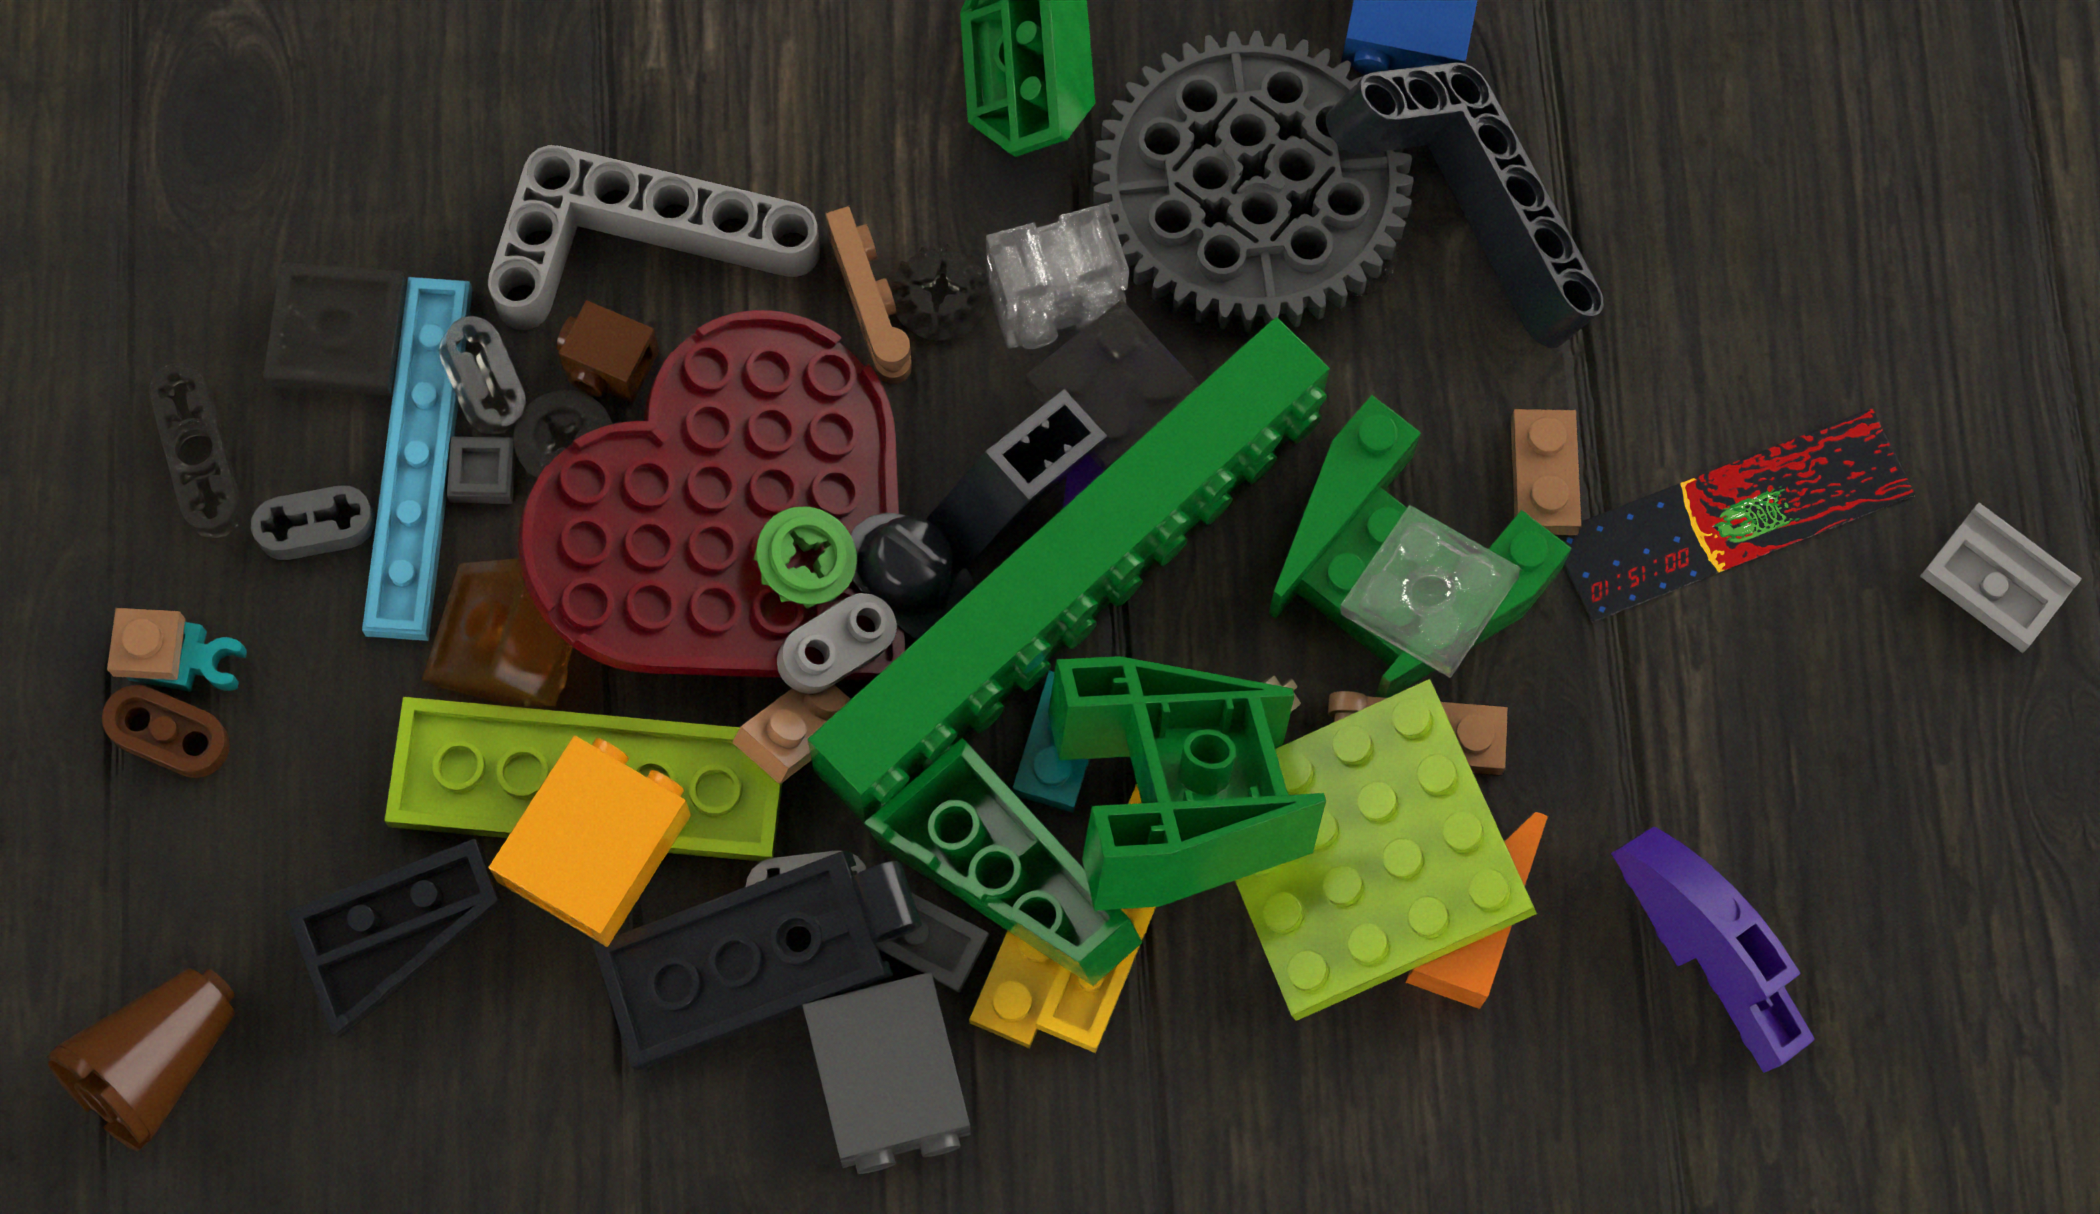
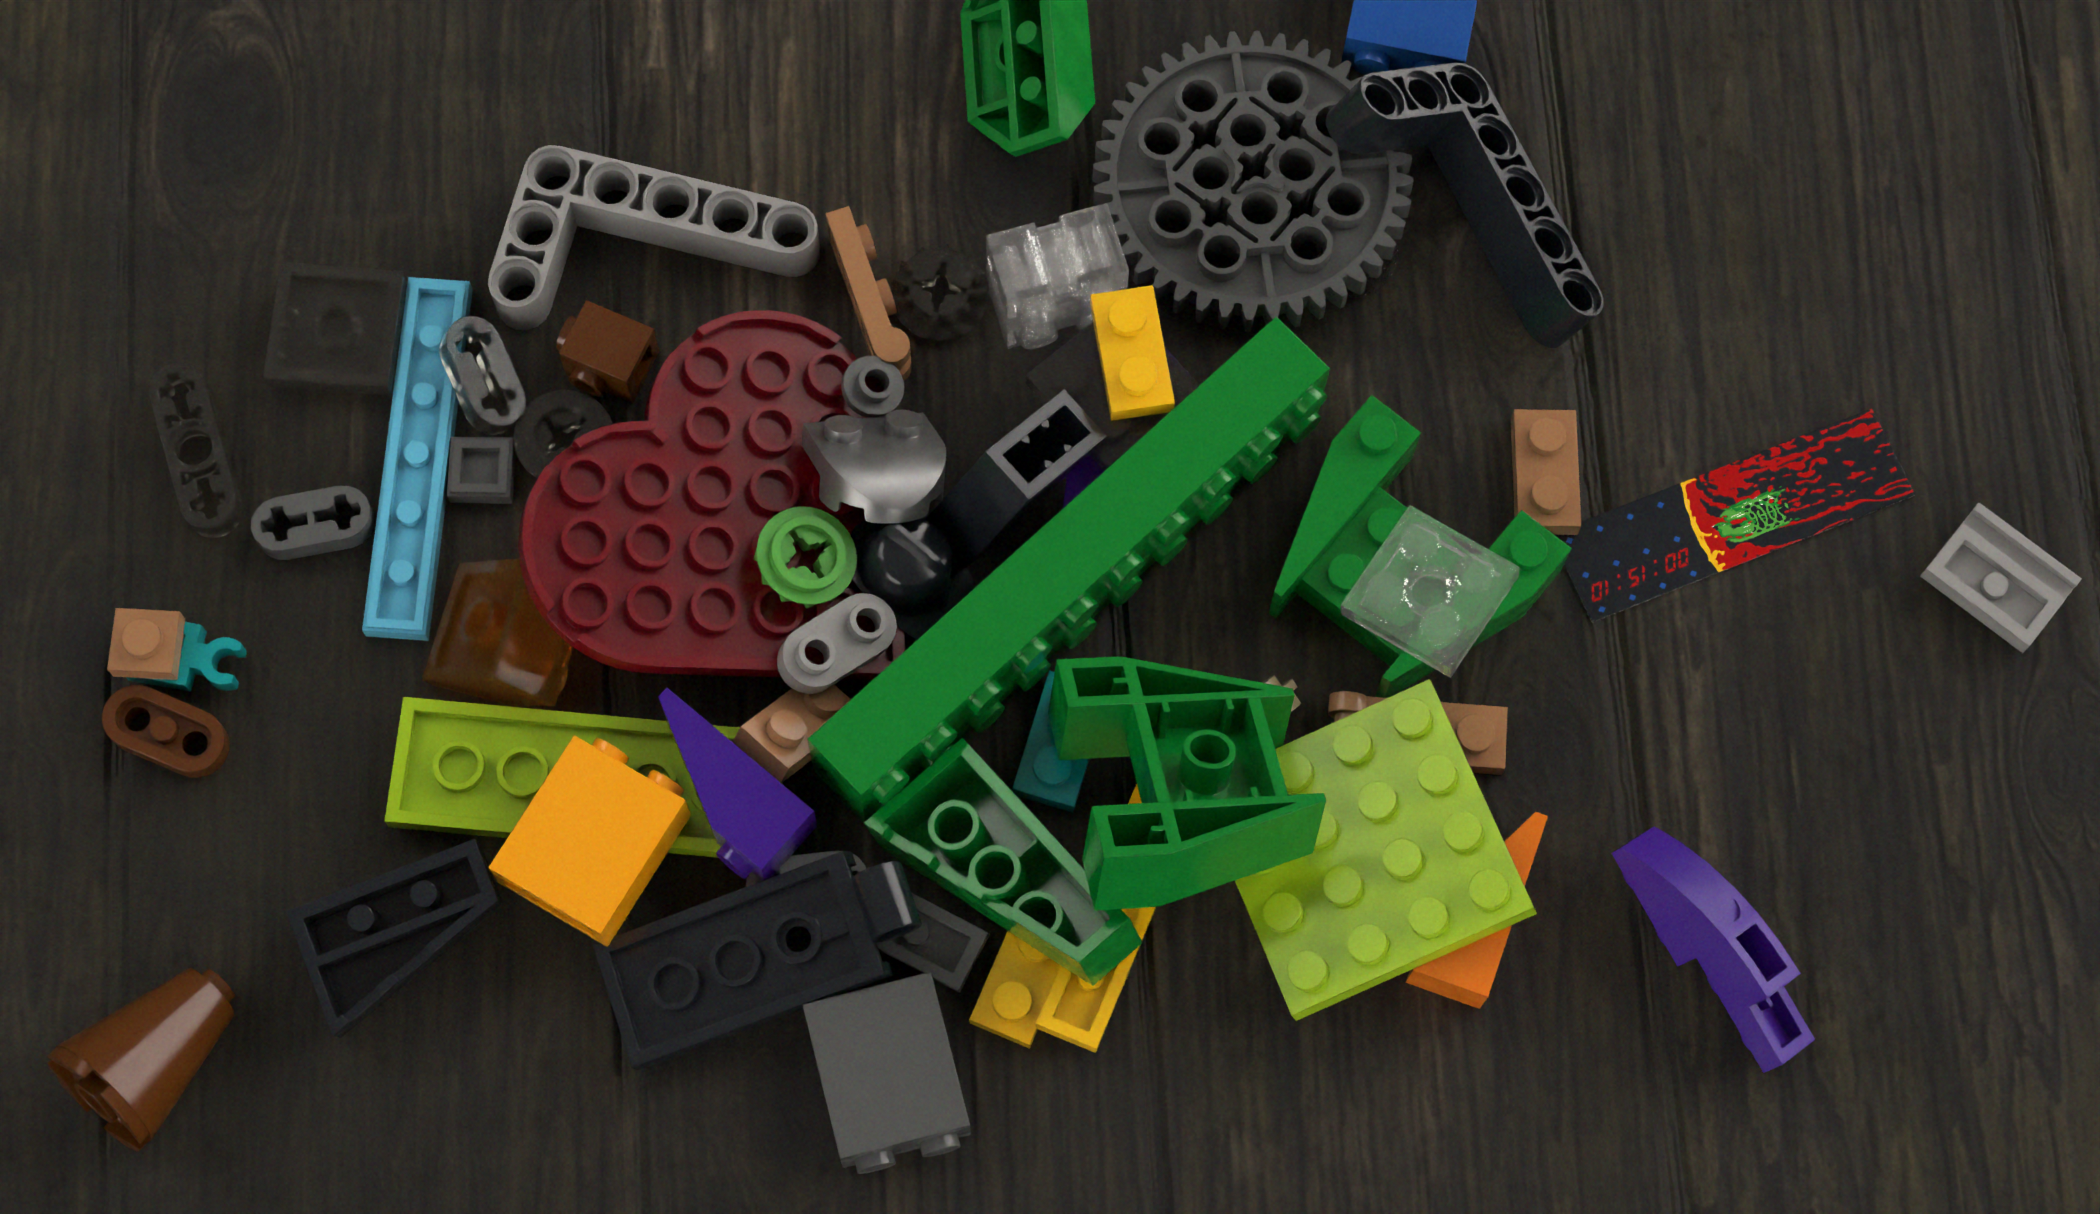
(746, 807): none -> dark purple slope
(861, 398): none -> dark grey plate
(878, 464): none -> flat silver slope
(1132, 353): none -> yellow plate

